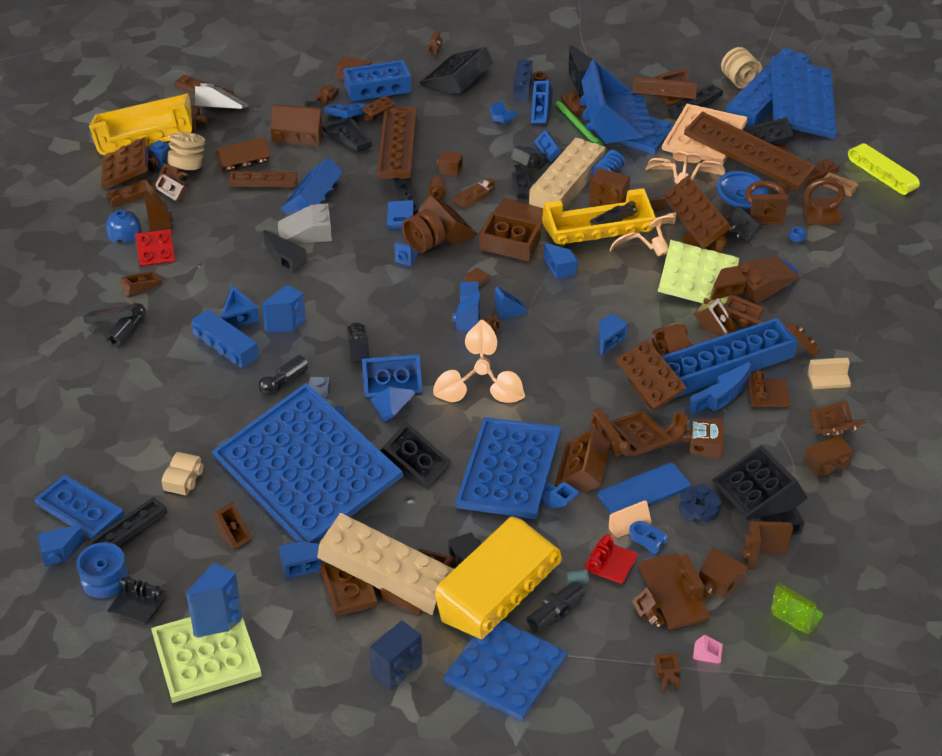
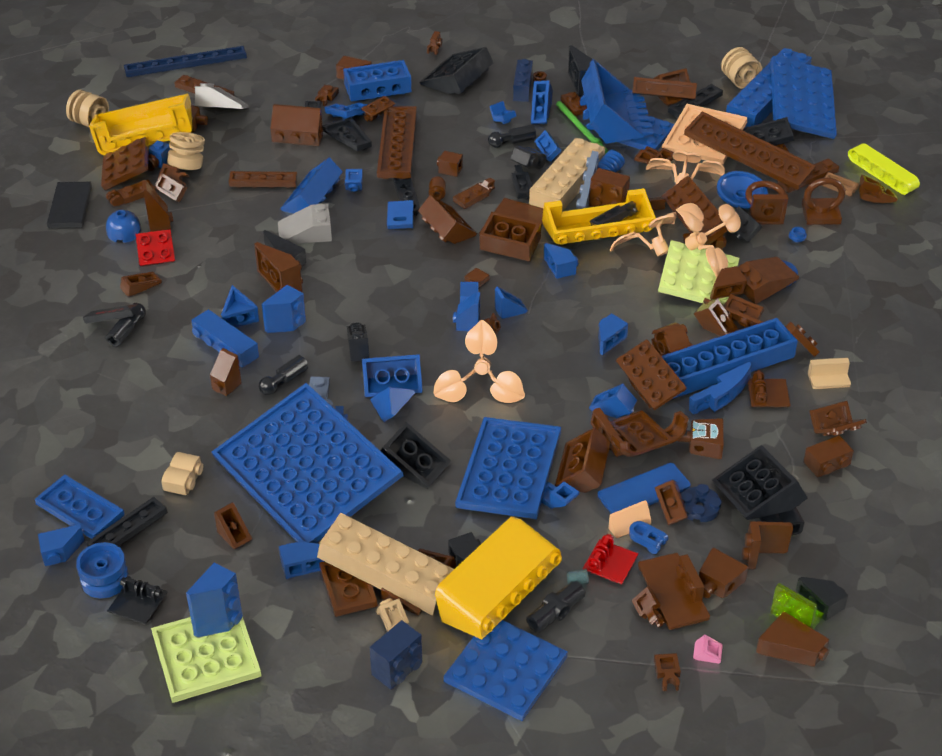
(69, 205): none -> black tile
(84, 106): none -> tan wheel
(185, 61): none -> dark blue tile
(225, 373): none -> reddish brown slope
(243, 154): reddish brown slope -> none
(278, 267): none -> reddish brown slope
(354, 179): none -> blue bracket
(391, 613): none -> tan bracket
(405, 254): blue bracket -> none
(423, 231): reddish brown wheel -> none
(514, 136): none -> black piece
(592, 164): none -> sand blue hinge
(615, 402): none -> blue slope
(649, 153): none -> reddish brown brick
(671, 502): none -> reddish brown slope
(693, 218): none -> light nougat plant
(793, 641): none -> reddish brown slope
(825, 593): none -> black slope
(874, 192): none -> reddish brown brick

